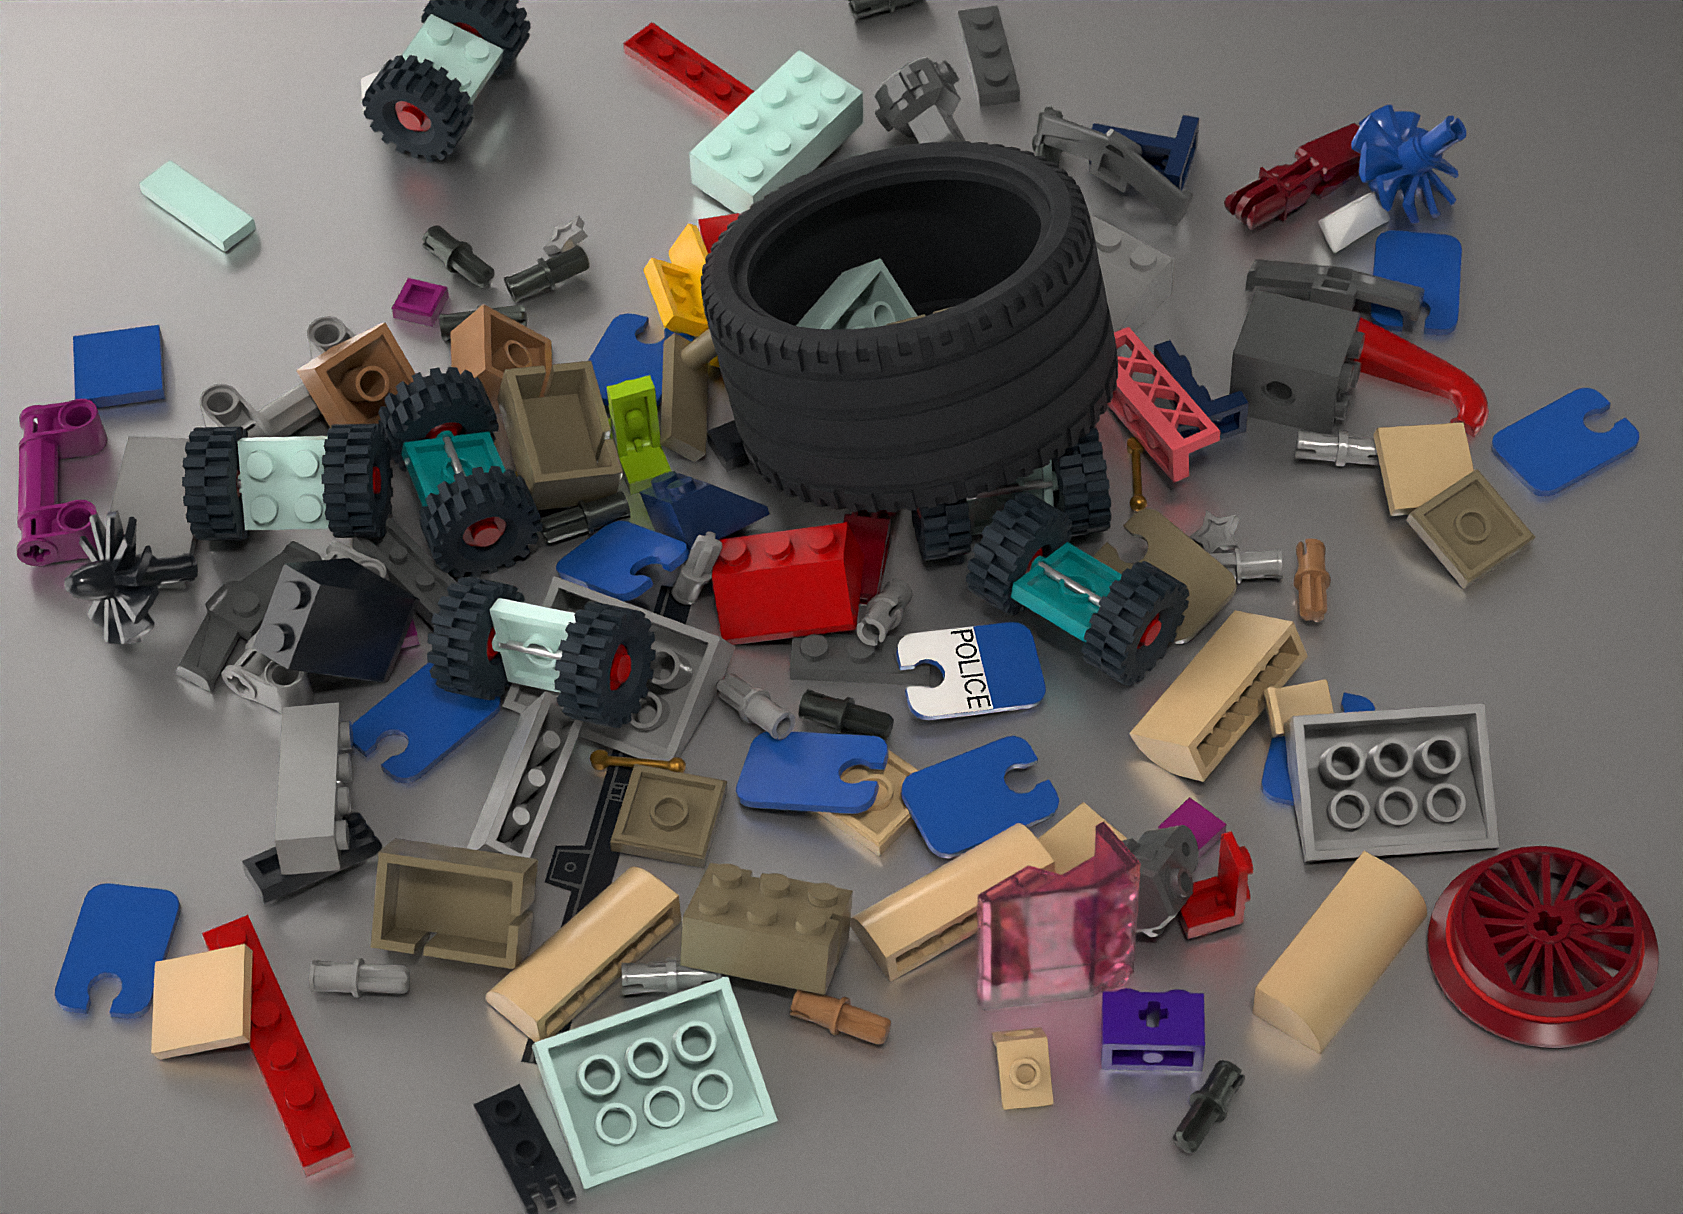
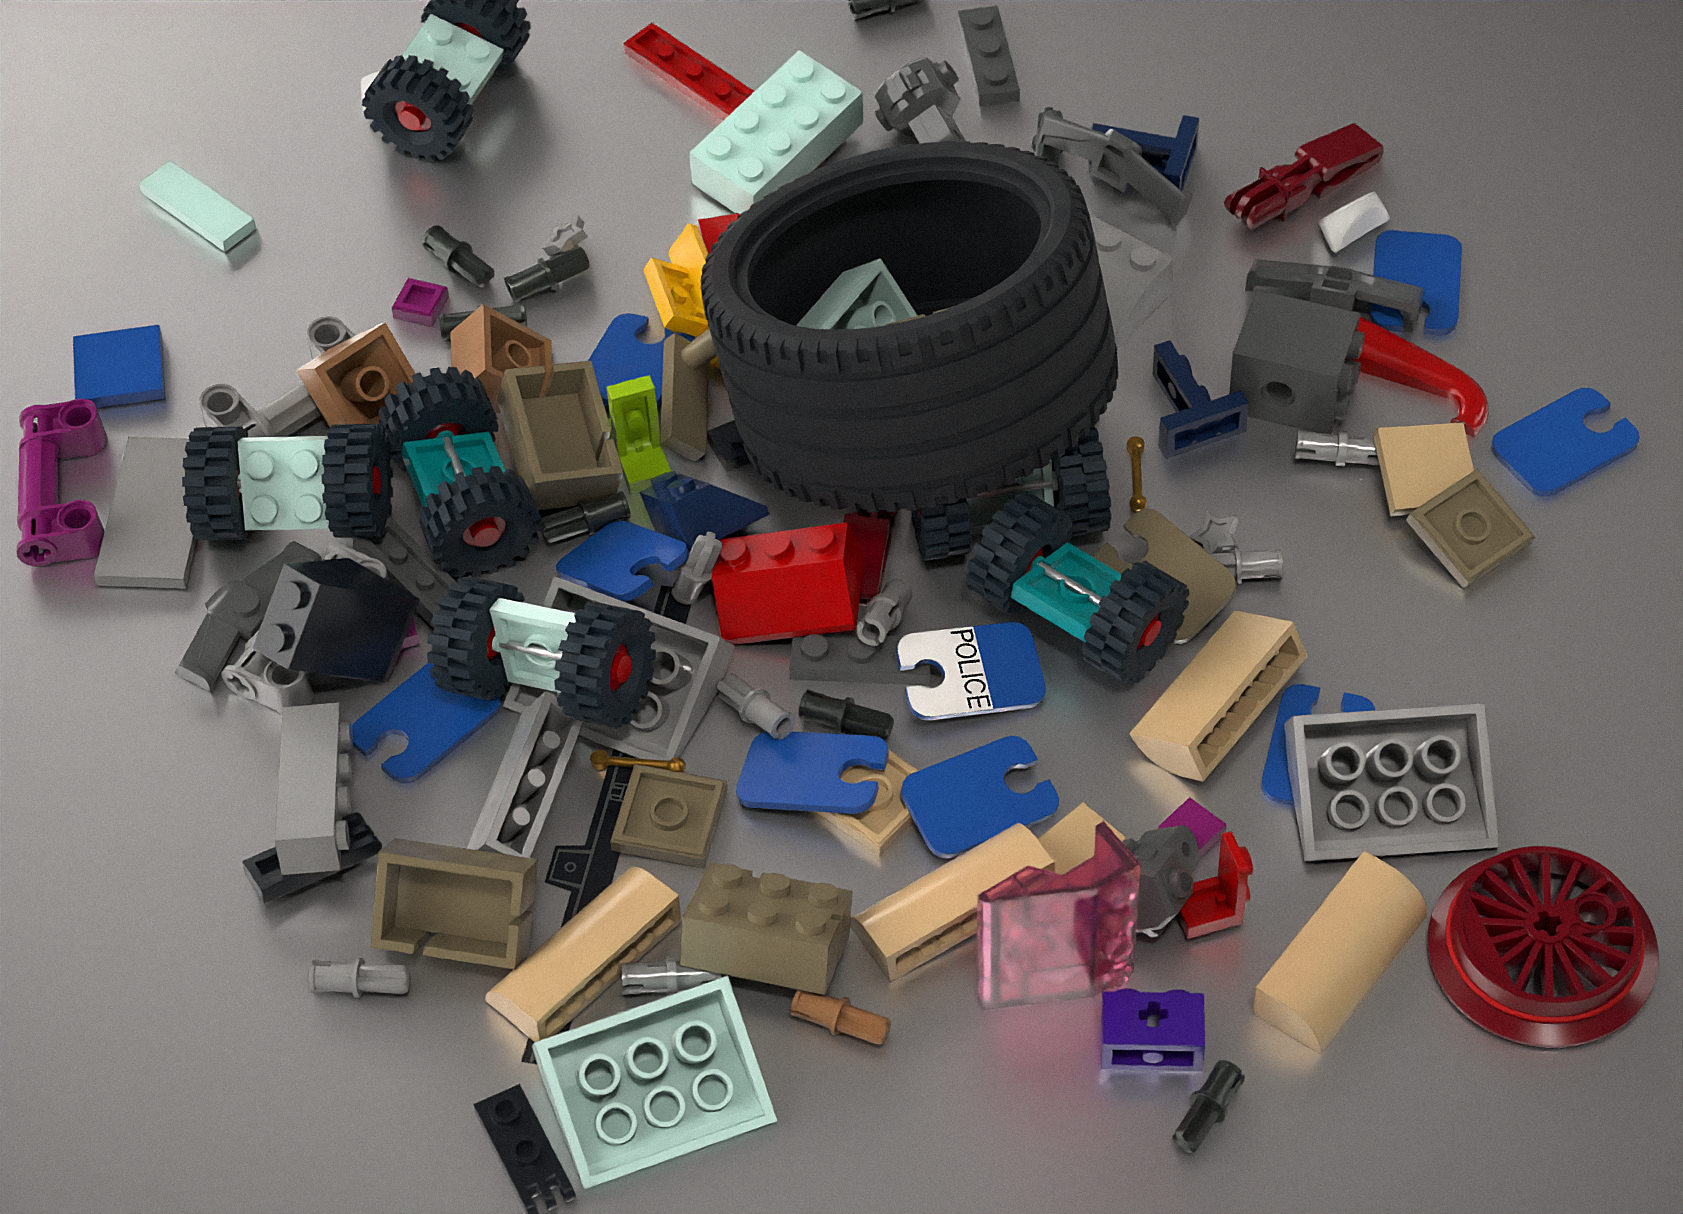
(118, 938): blue piece -> none
(124, 582): black piece -> none
(202, 1002): tan tile -> none
(285, 1059): red plate -> none
(1023, 1068): tan bracket -> none
(1155, 426): coral fence -> none
(1296, 700): tan bracket -> none
(1312, 580): medium nougat axle -> none
(1403, 156): blue piece -> none

